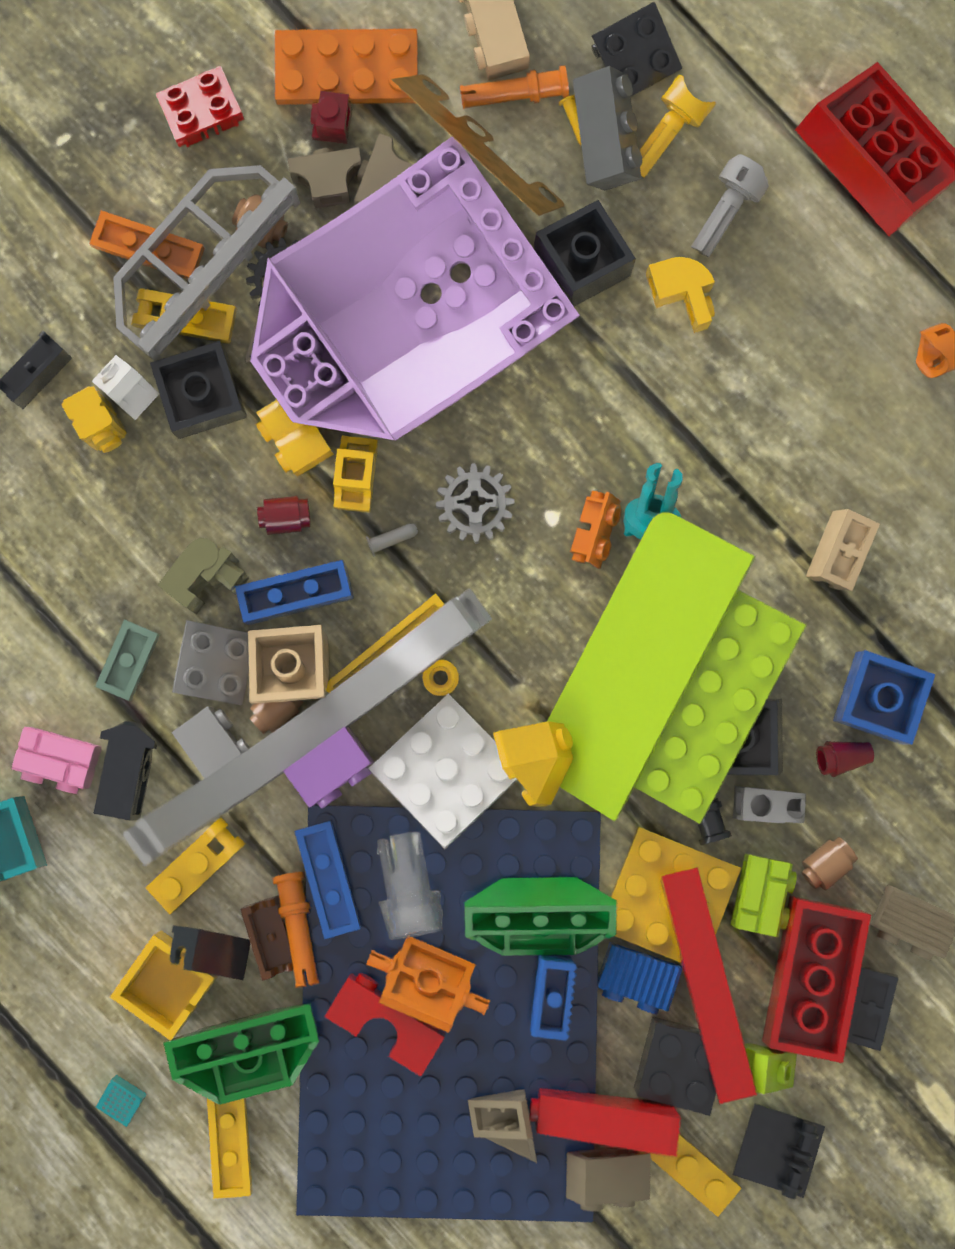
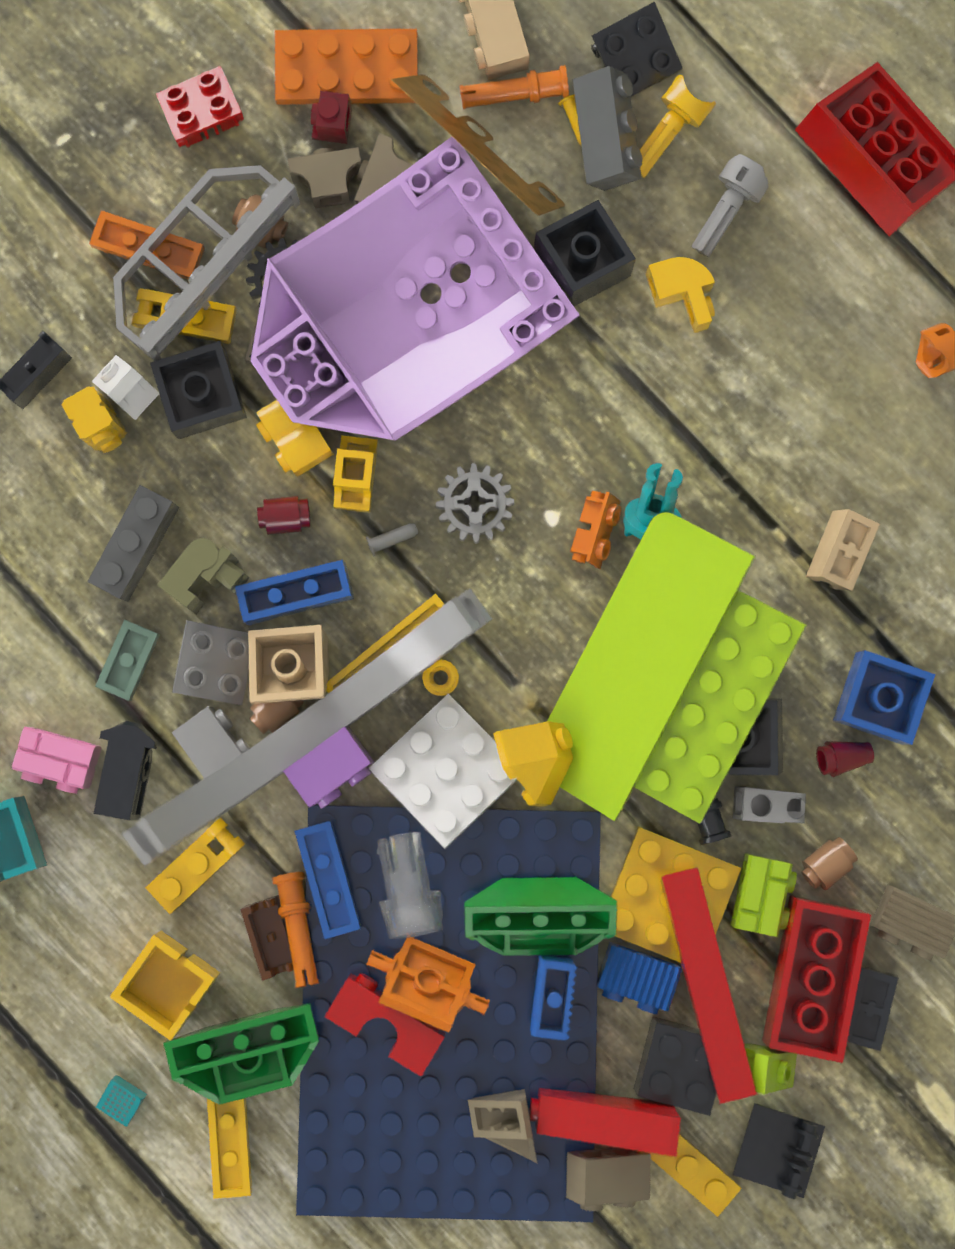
(133, 543): none -> dark grey brick
(210, 952): black hinge -> none

